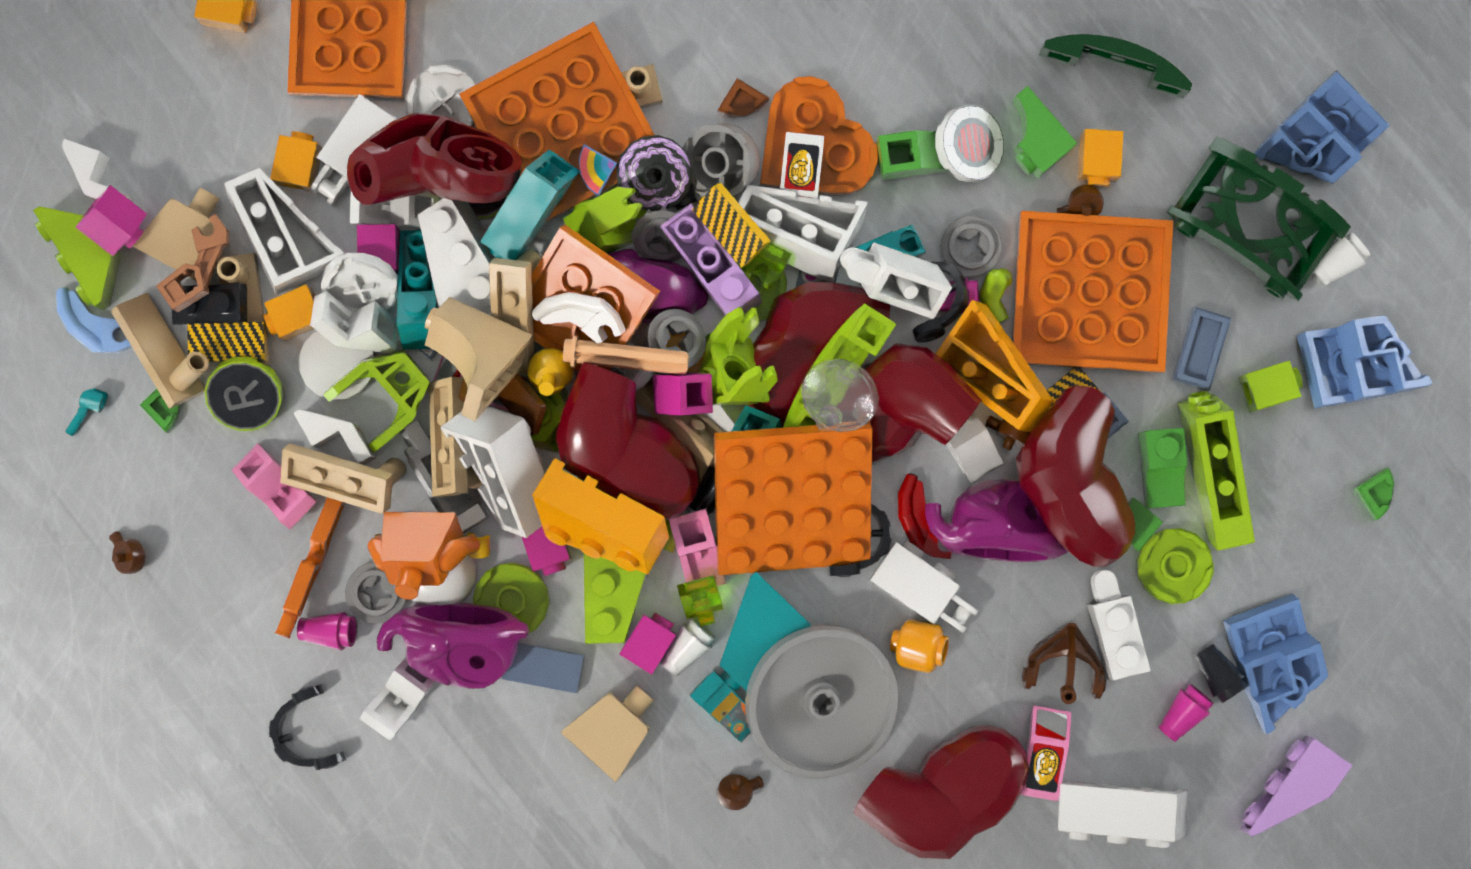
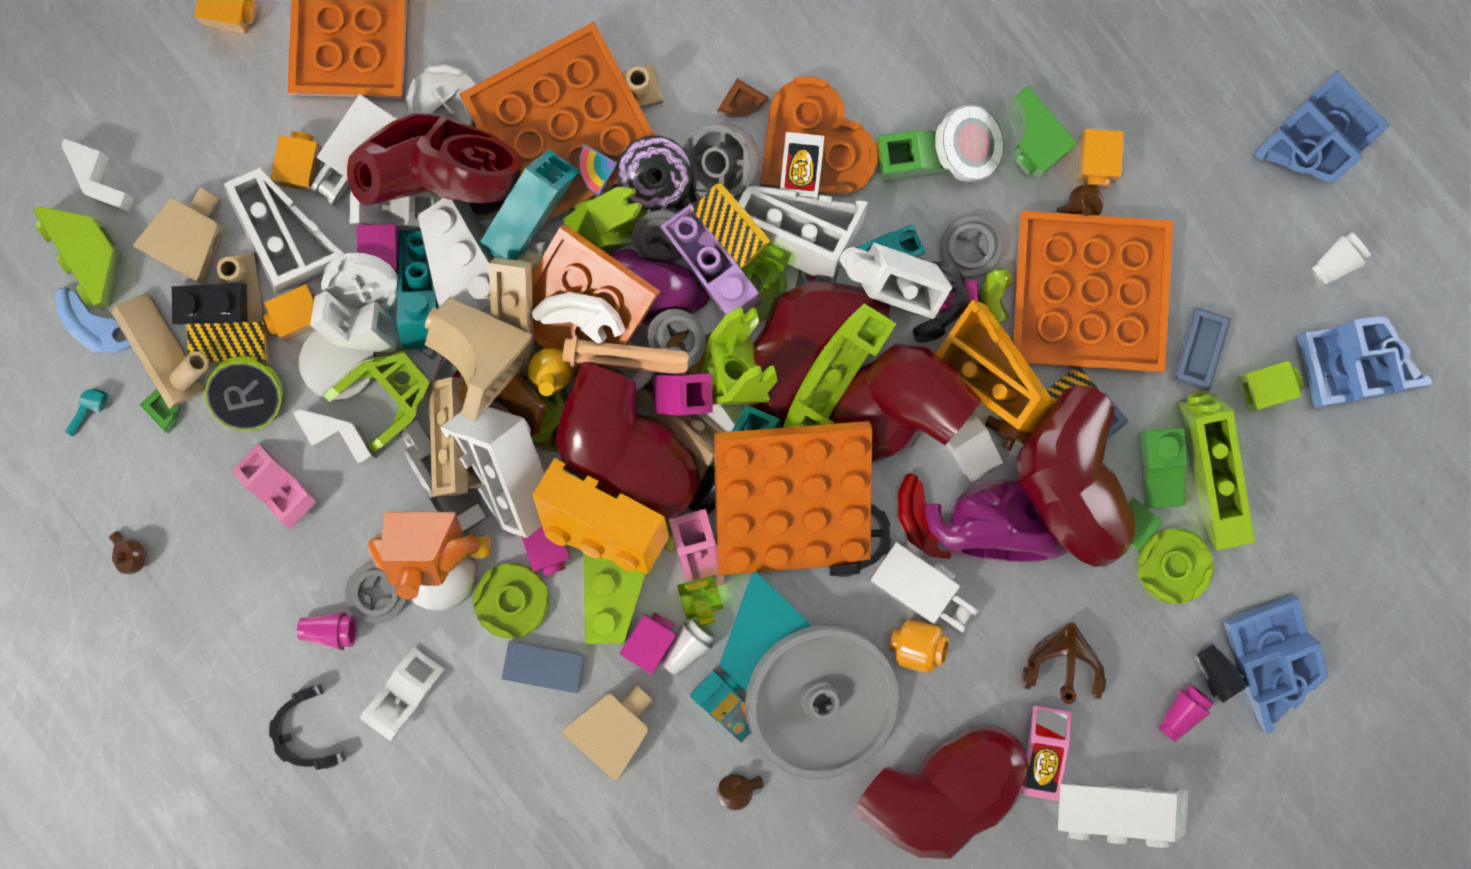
(112, 221): dark pink brick -> none
(209, 252): nougat piece -> none
(311, 566): orange piece -> none
(341, 478): tan piece -> none
(456, 642): magenta piece -> none
(839, 395): clear dish -> none
(1116, 628): white brick -> none
(1163, 77): dark green slope -> none
(1243, 166): dark green fence -> none
(1303, 782): lavender slope -> none
(1377, 493): bright green tile -> none

